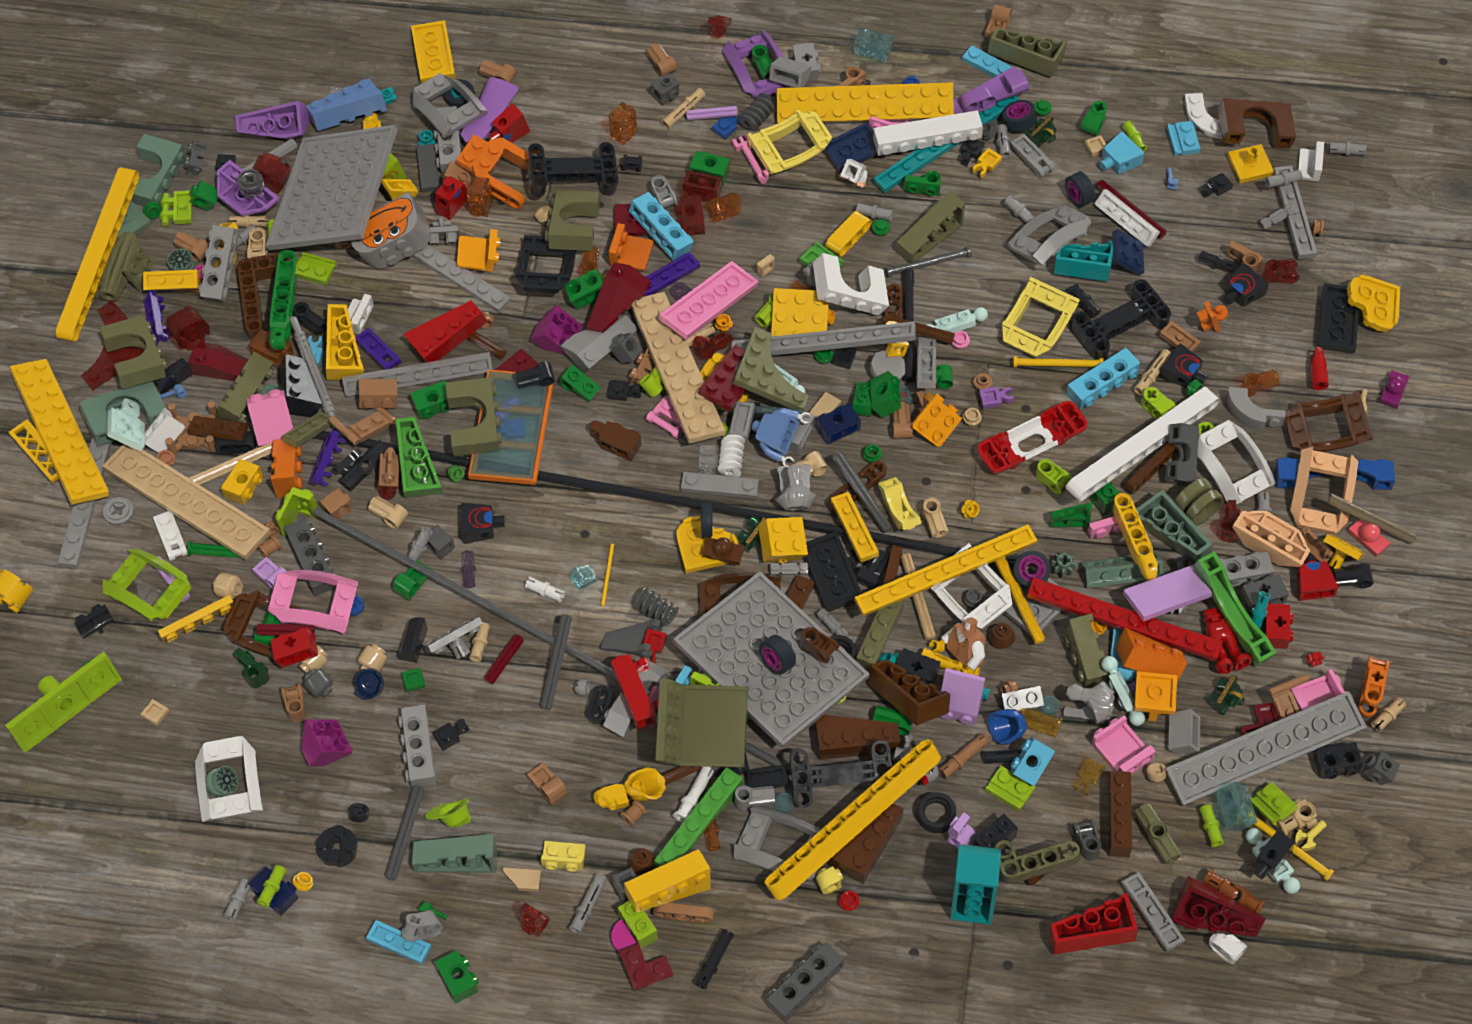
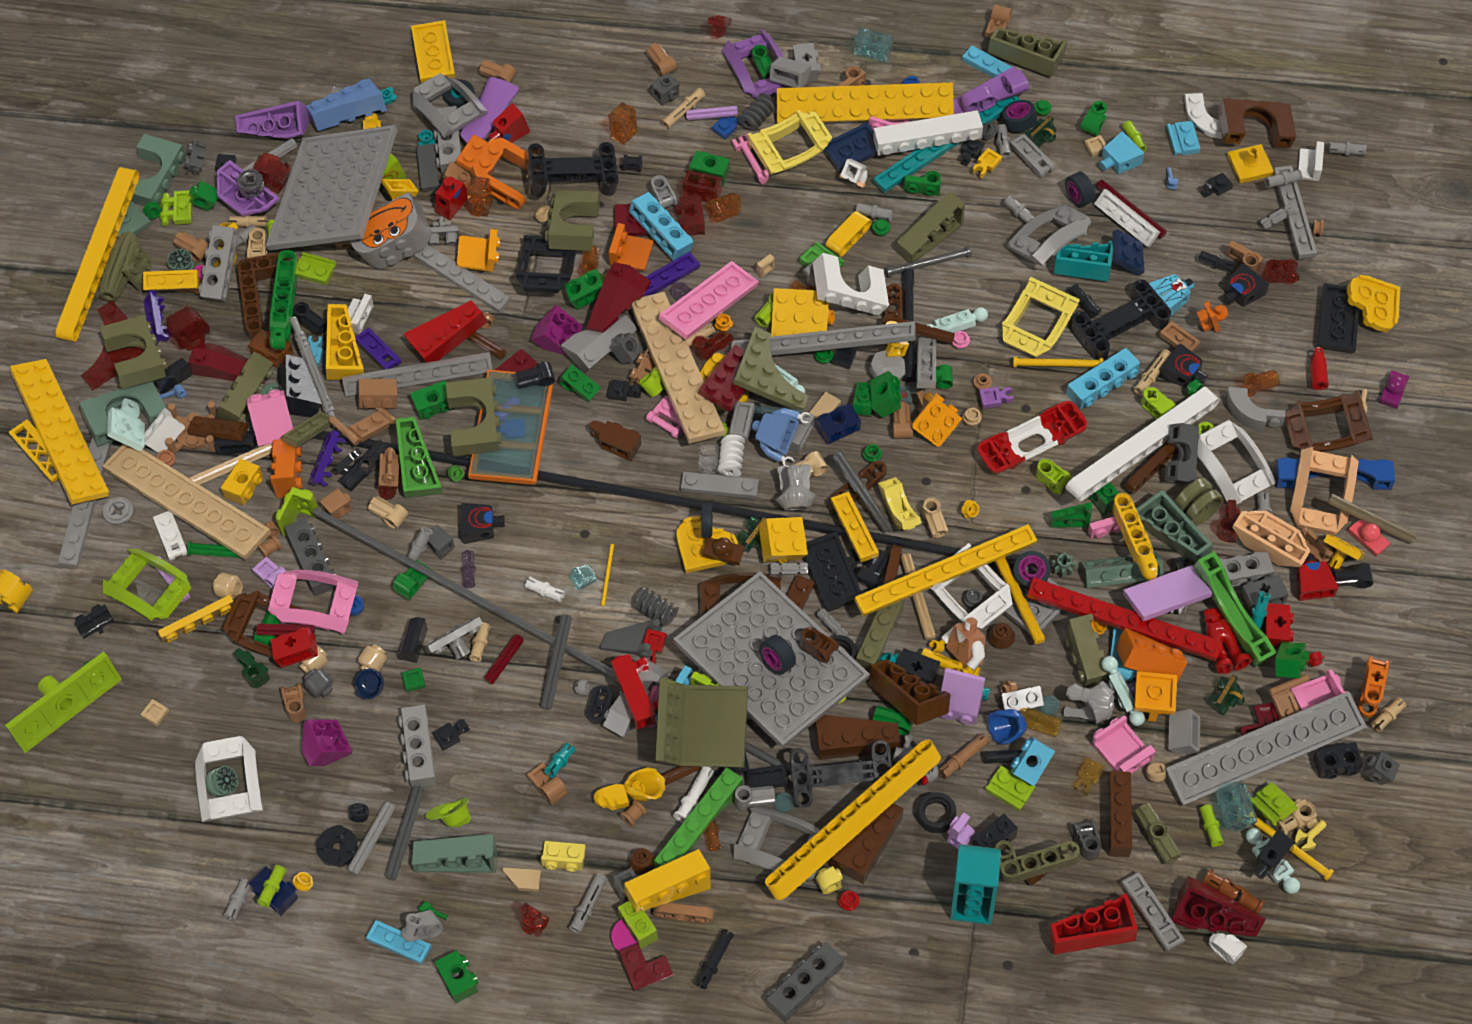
(371, 838): none -> light grey axle
(559, 760): none -> teal pin
(1173, 291): none -> medium azure torso
(1291, 659): none -> green brick

